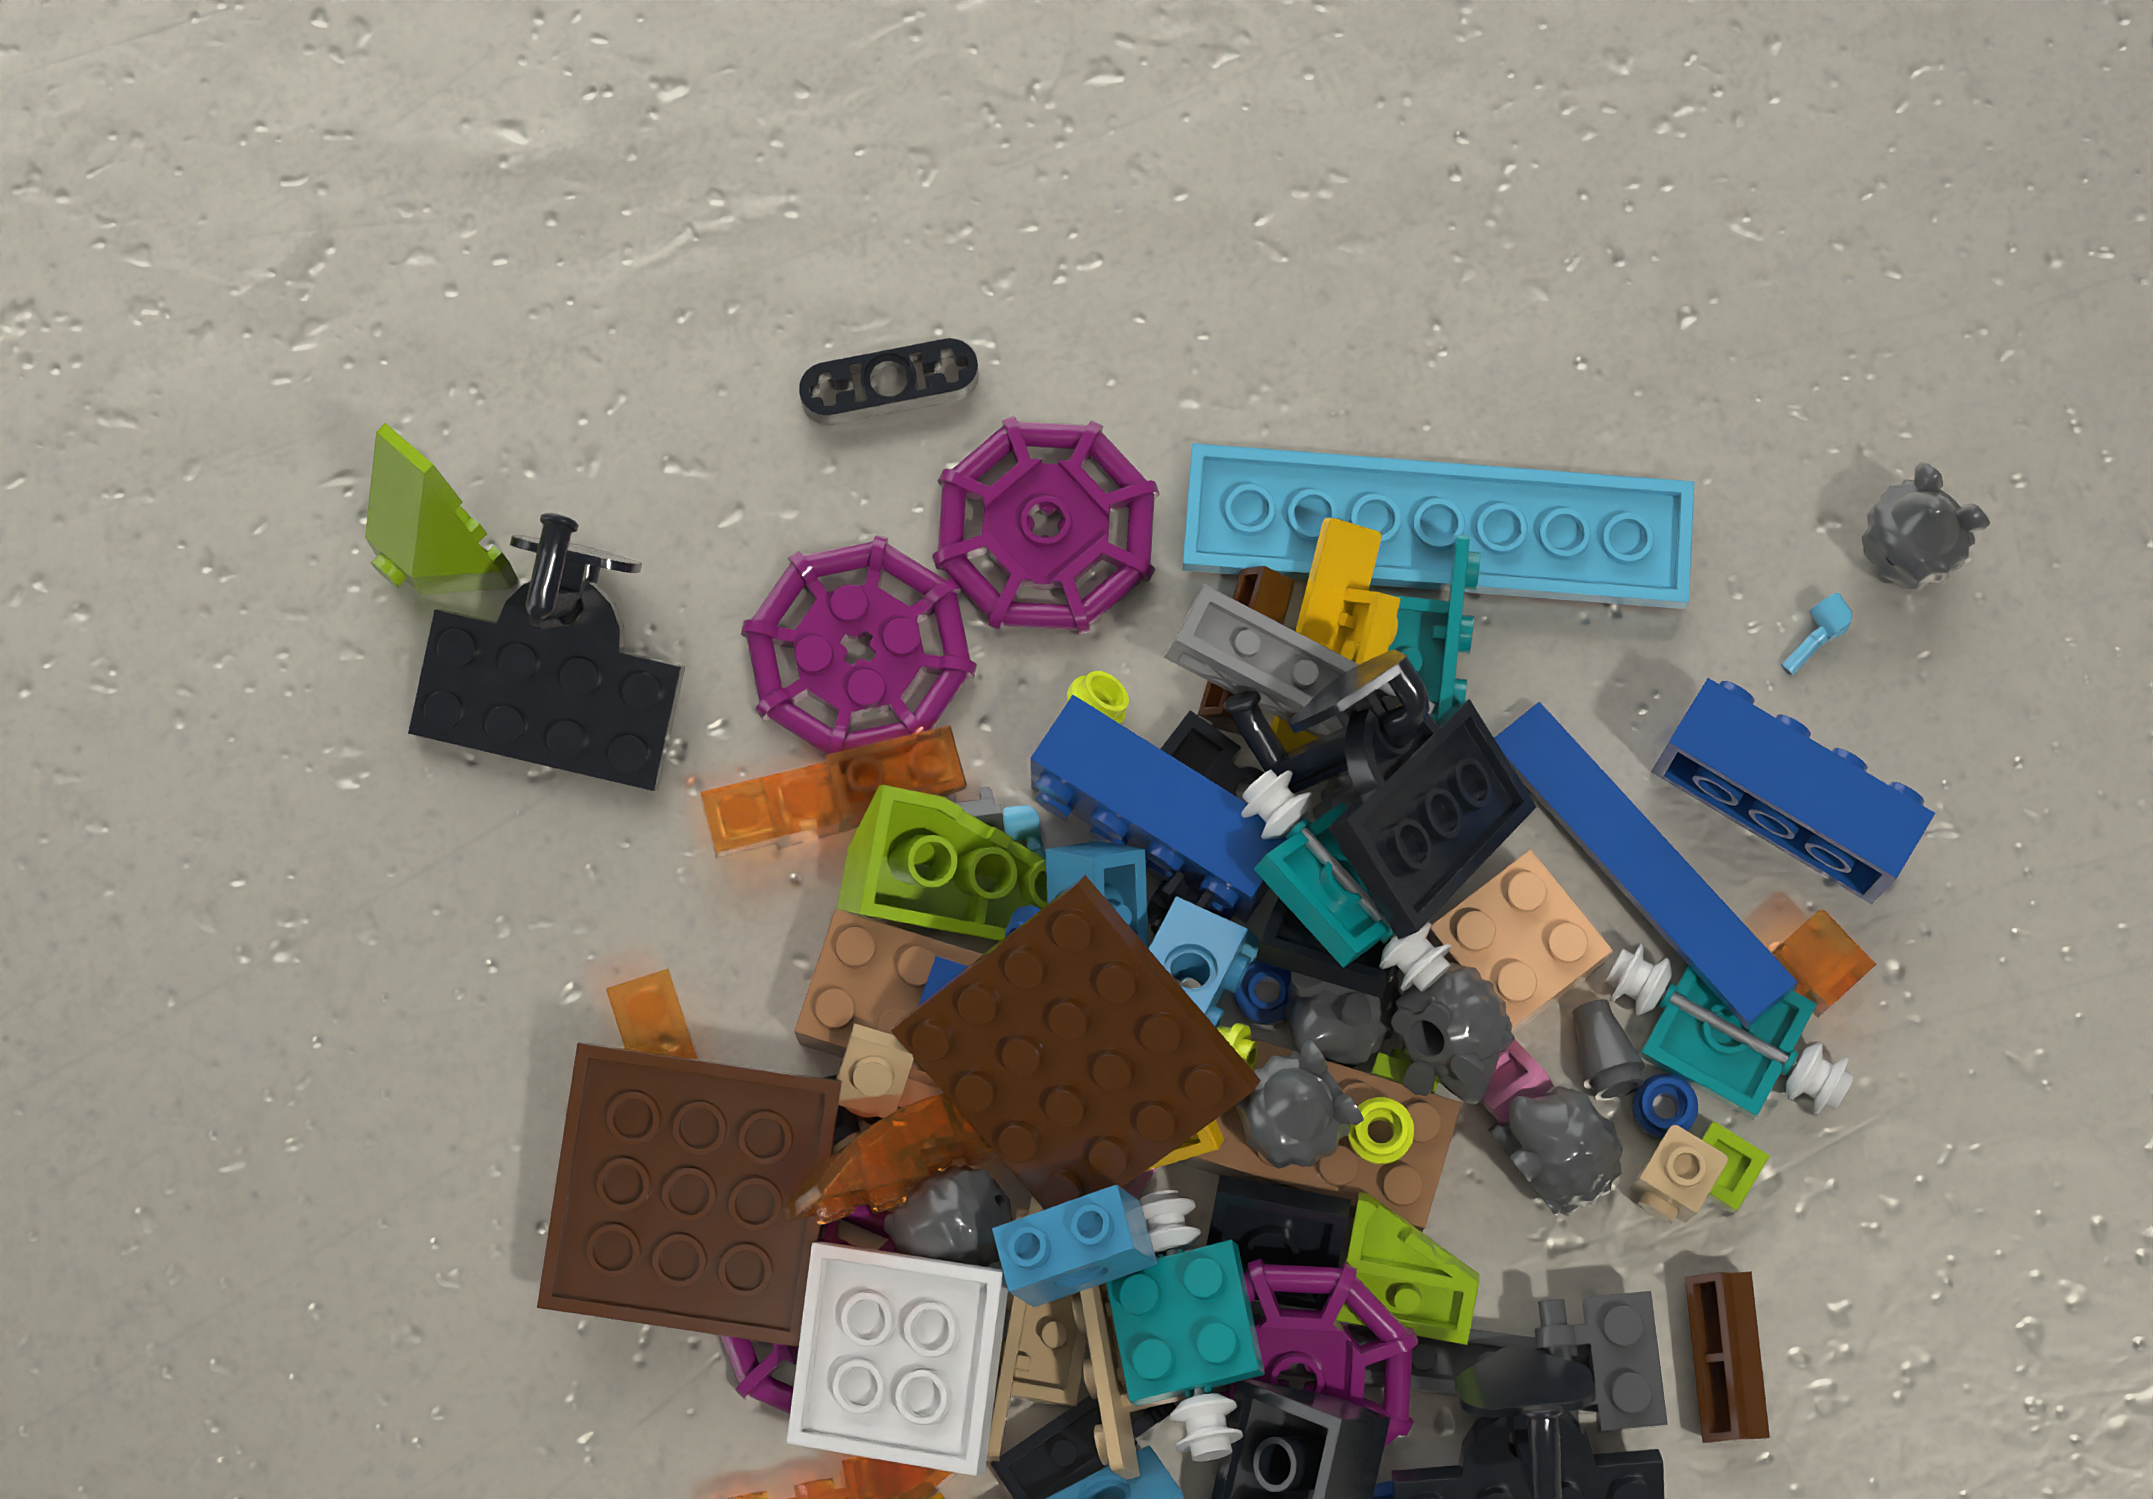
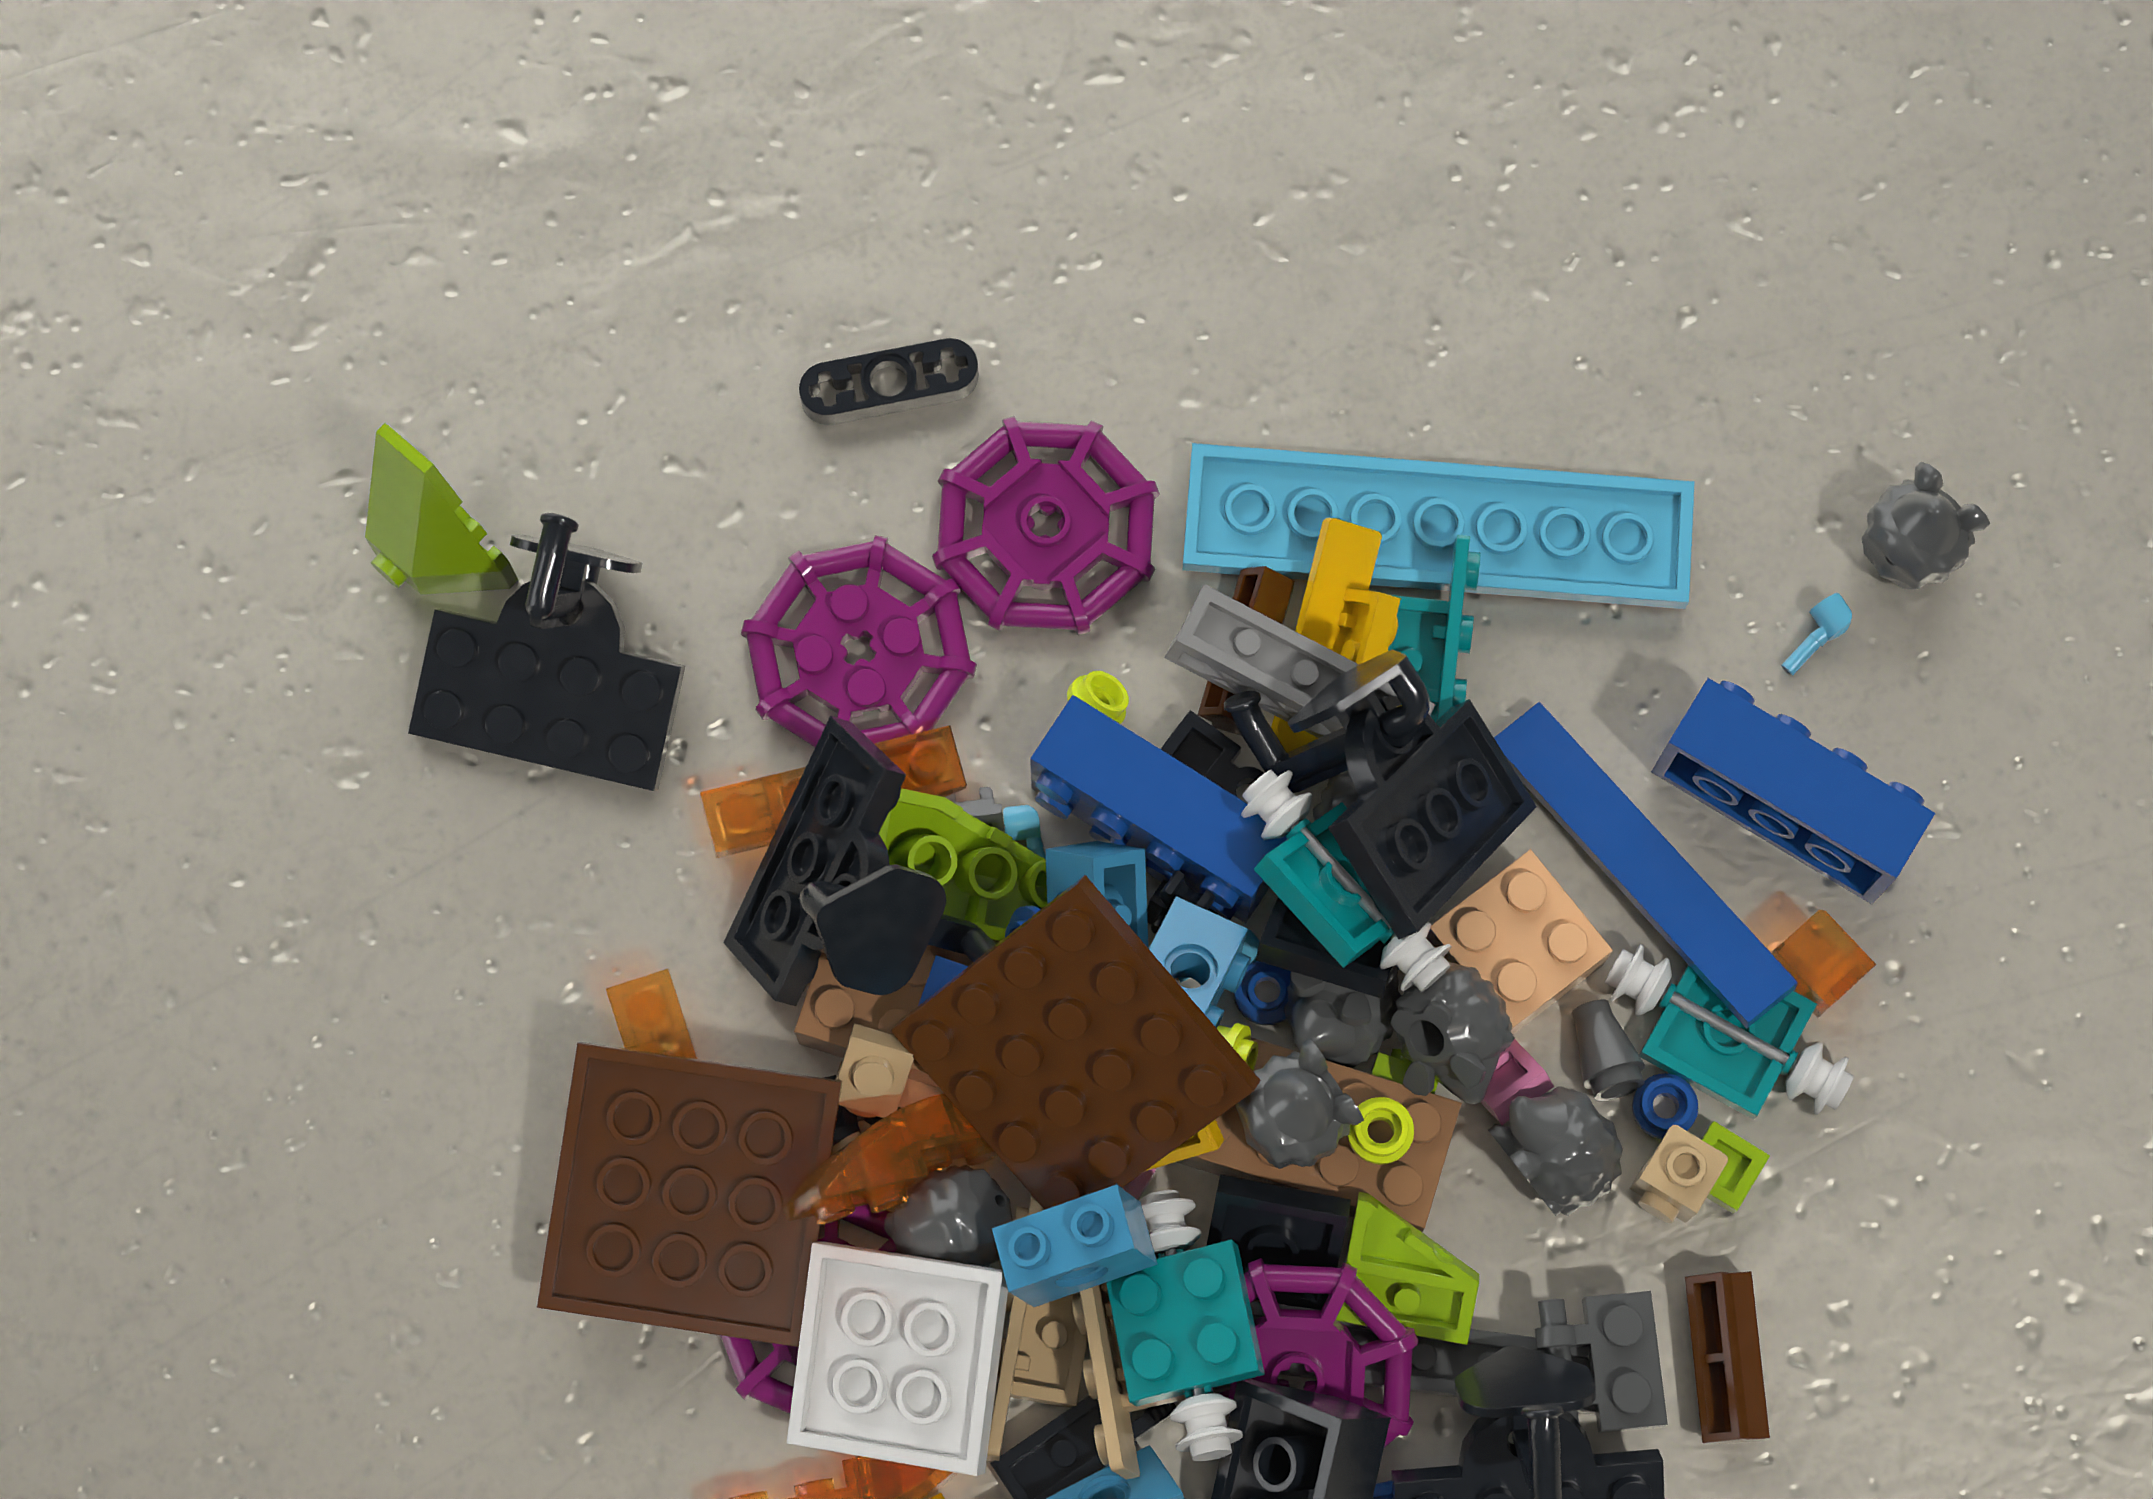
(833, 887): none -> black plate

